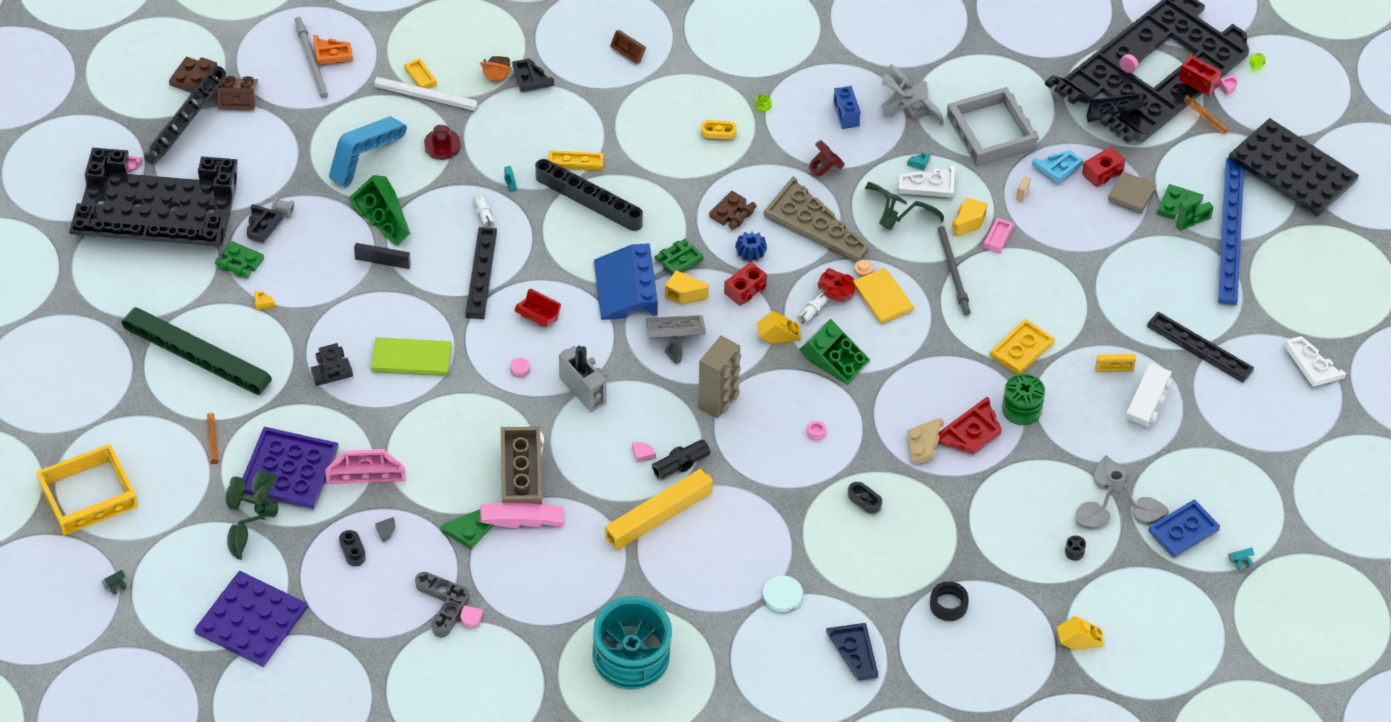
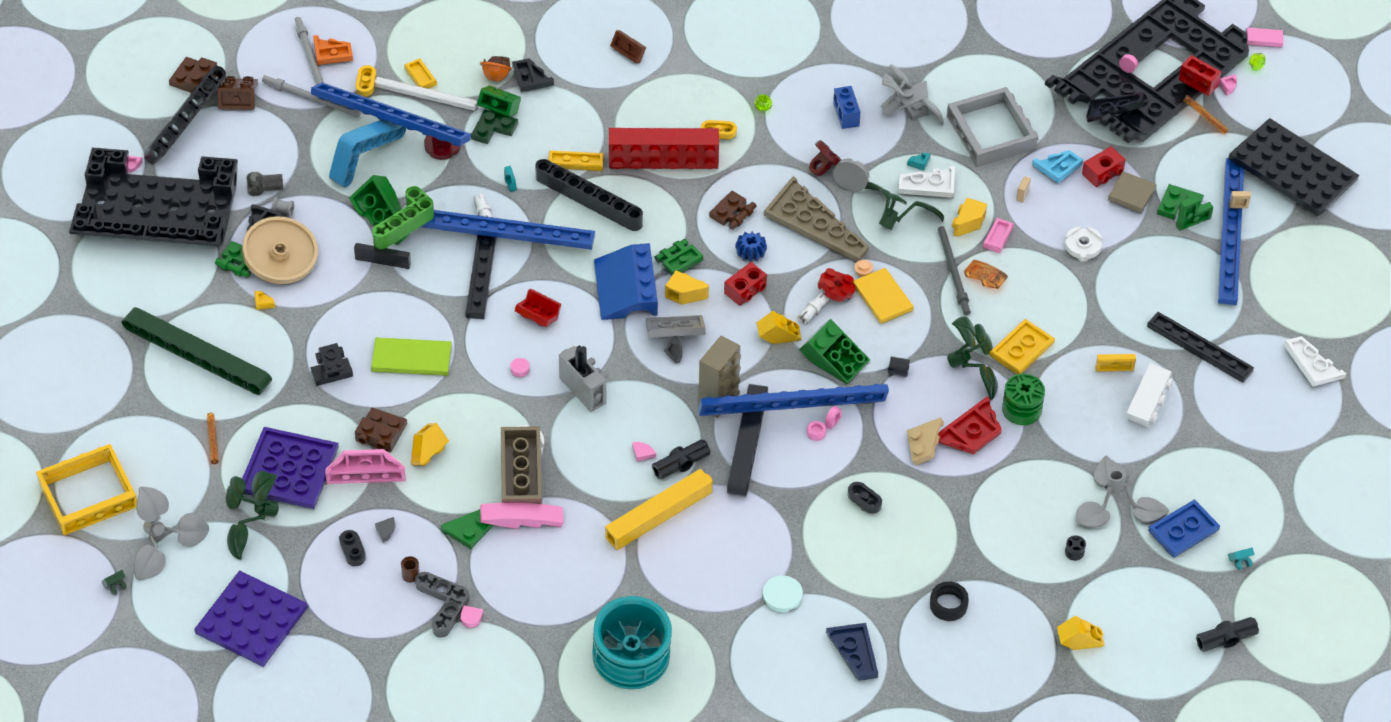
(149, 507): none -> light grey plant
(259, 183): none -> clear smoke piece
(280, 250): none -> tan dish
(281, 85): none -> light grey bar
(365, 80): none -> yellow plate
(380, 429): none -> reddish brown plate
(391, 114): none -> blue plate
(409, 563): none -> reddish brown beam
(417, 212): none -> bright green beam
(426, 443): none -> yellow slope
(490, 123): none -> dark green plate
(499, 101): none -> green brick
(511, 229): none -> blue plate
(663, 148): none -> red brick
(746, 447): none -> black beam
(793, 399): none -> blue plate
(833, 417): none -> bright pink tile
(851, 175): none -> light grey tile
(898, 366): none -> black beam
(962, 356): none -> dark green plant
(988, 274): none -> clear orange slope
(1081, 251): none -> white plate
(1227, 634): none -> black piece
(1240, 199): none -> tan tile
(1264, 37): none -> bright pink tile

